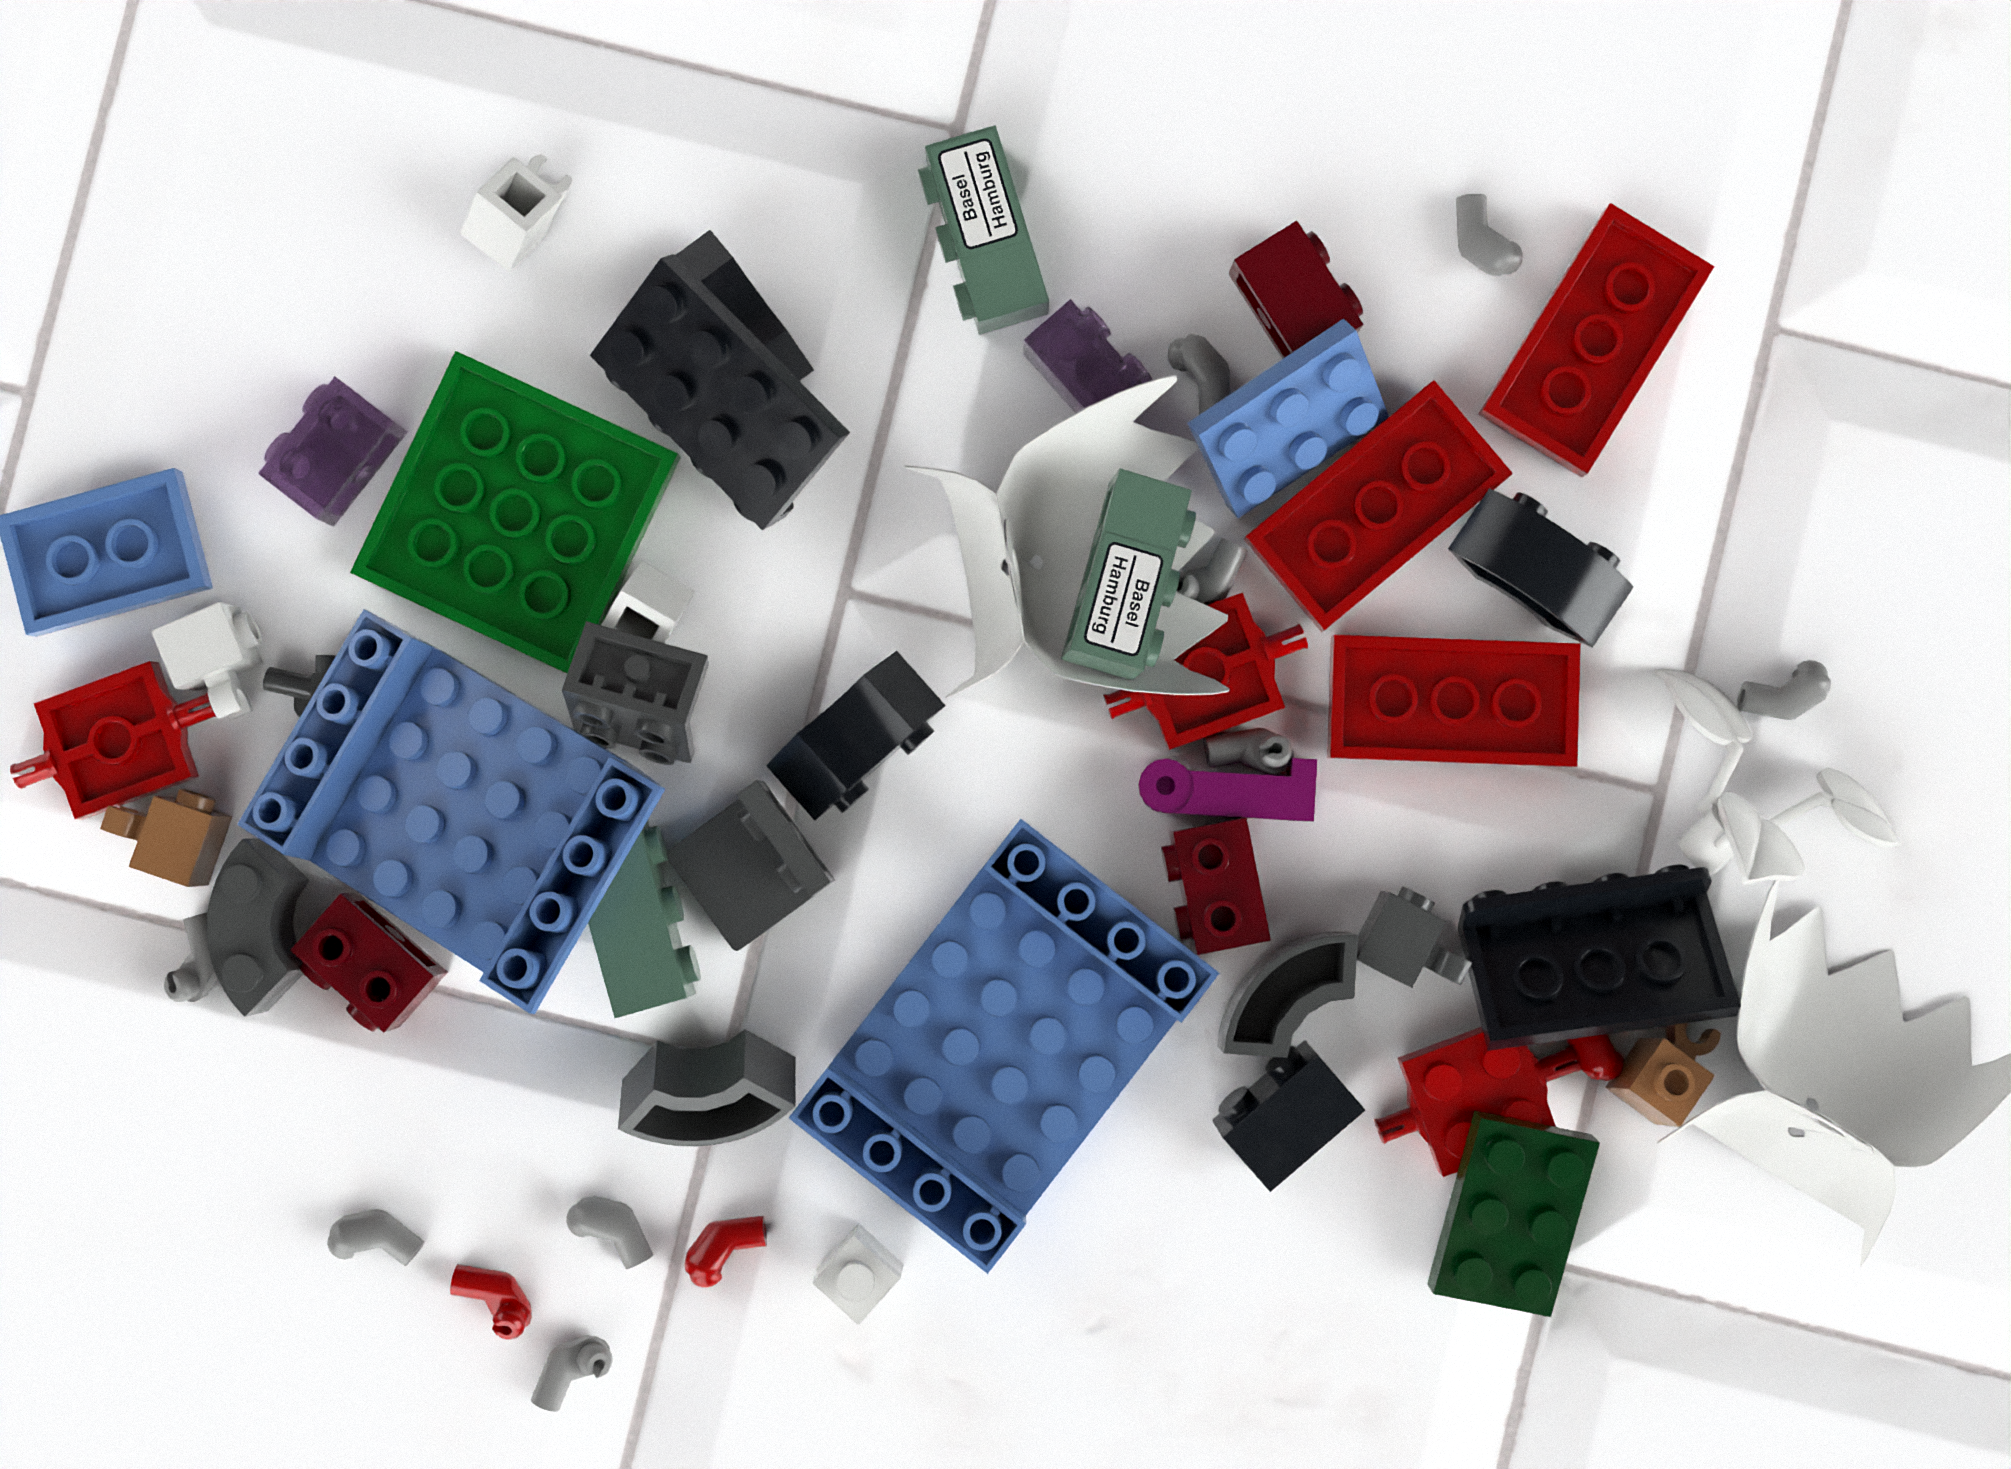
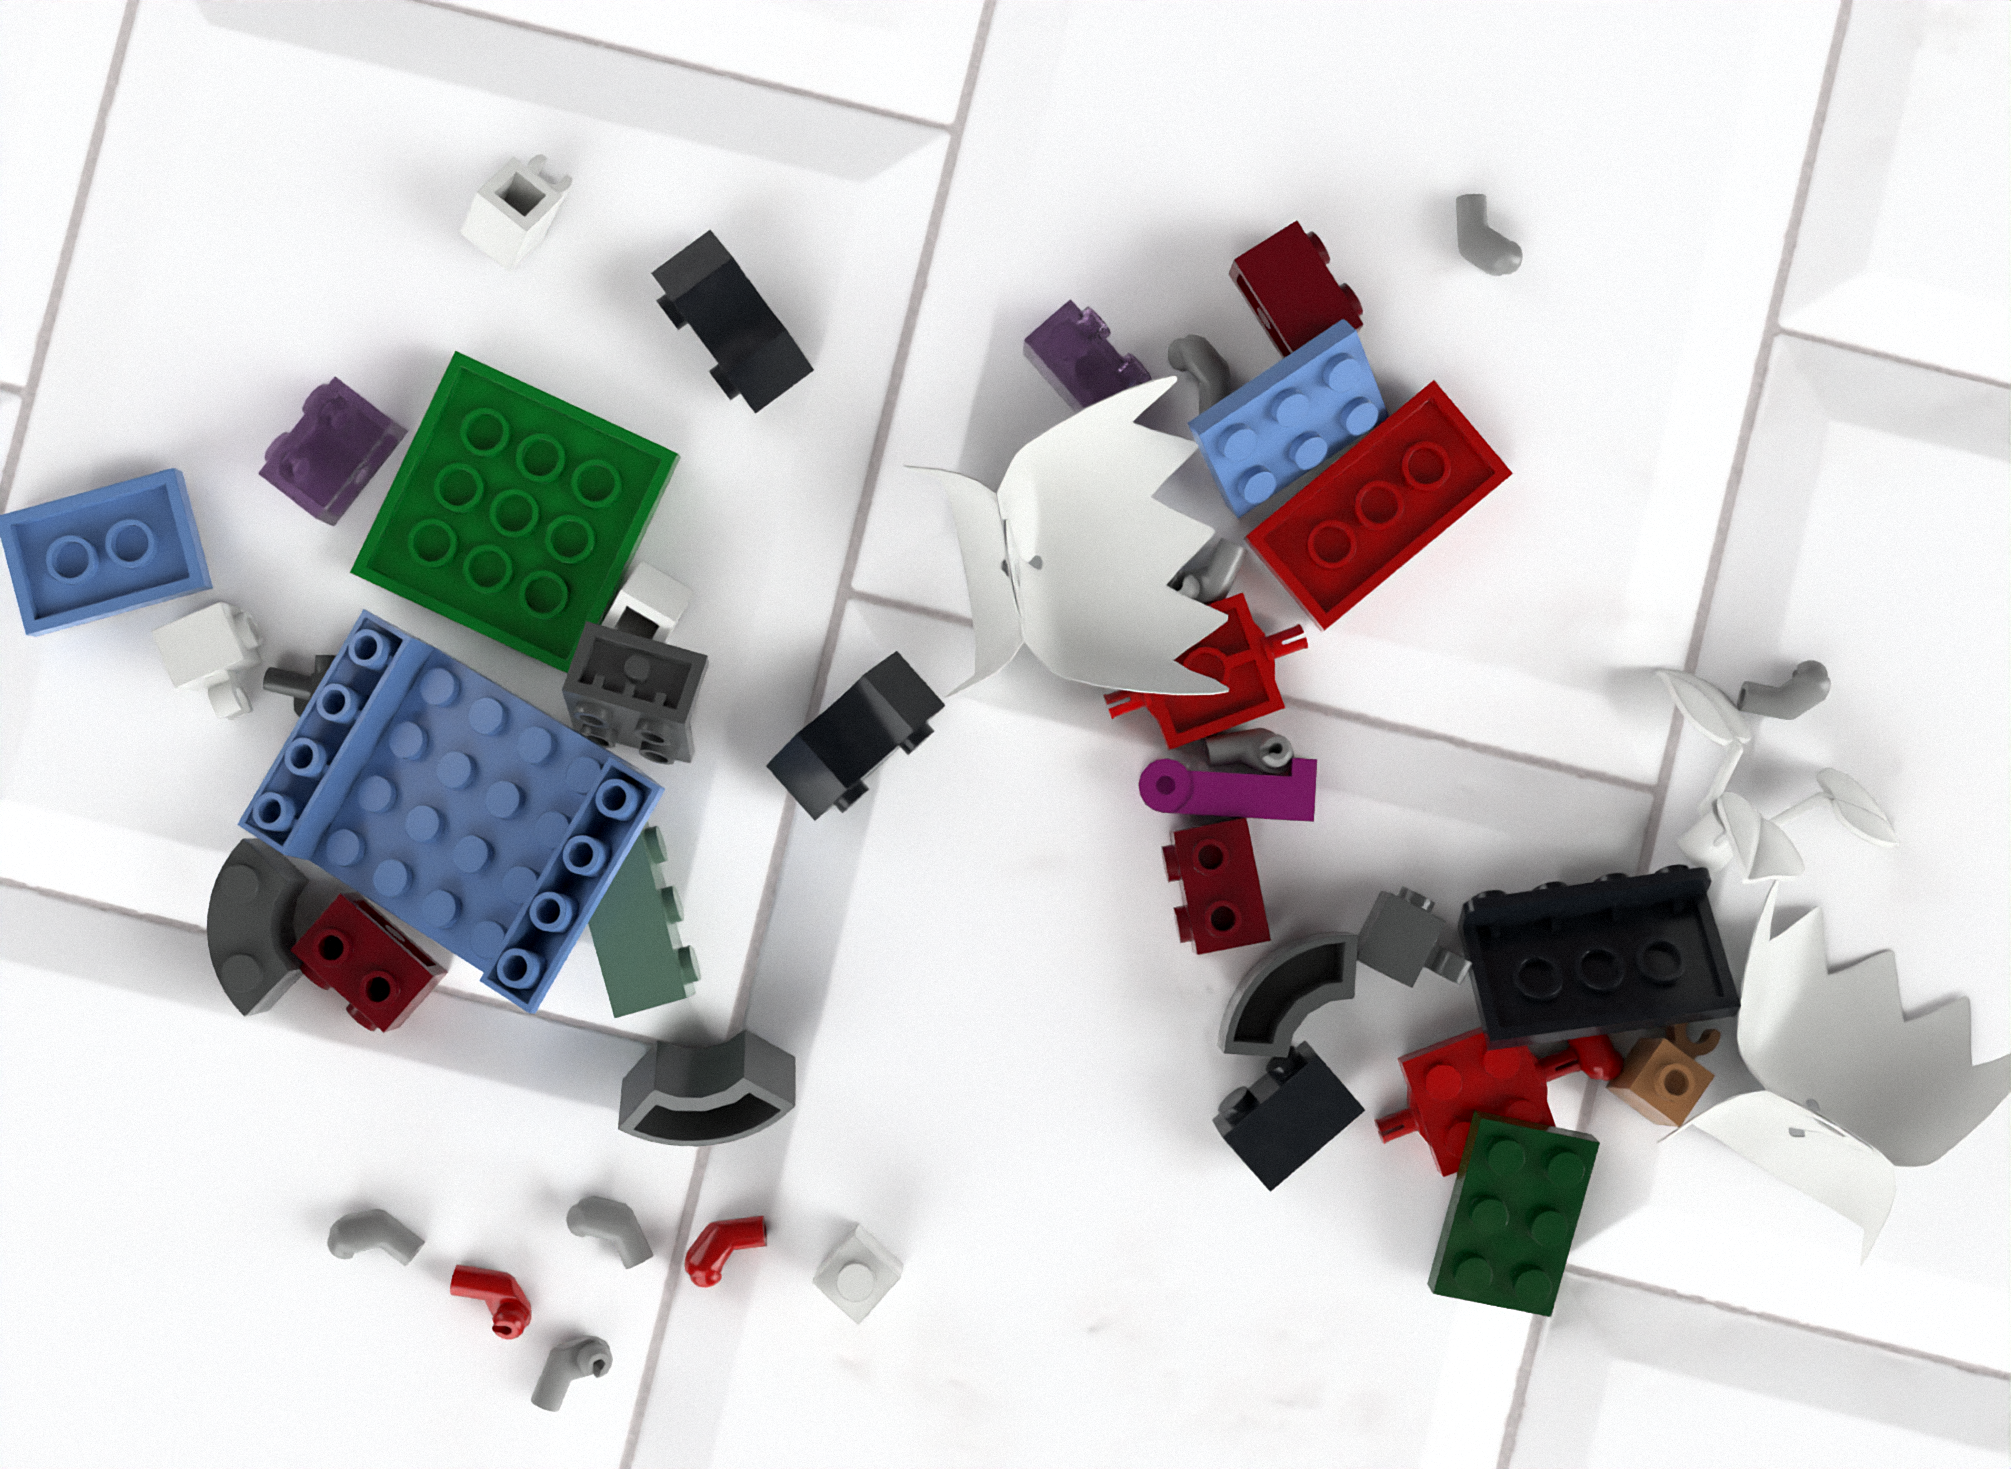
(115, 740): red plate -> none
(175, 838): medium nougat brick -> none
(196, 973): light grey arm -> none
(718, 393): black bracket -> none
(749, 866): dark grey bracket -> none
(984, 231): sand green brick -> none
(1002, 1044): medium blue slope -> none
(1129, 575): sand green brick -> none
(1453, 700): red plate -> none
(1542, 566): black brick -> none
(1596, 340): red plate -> none

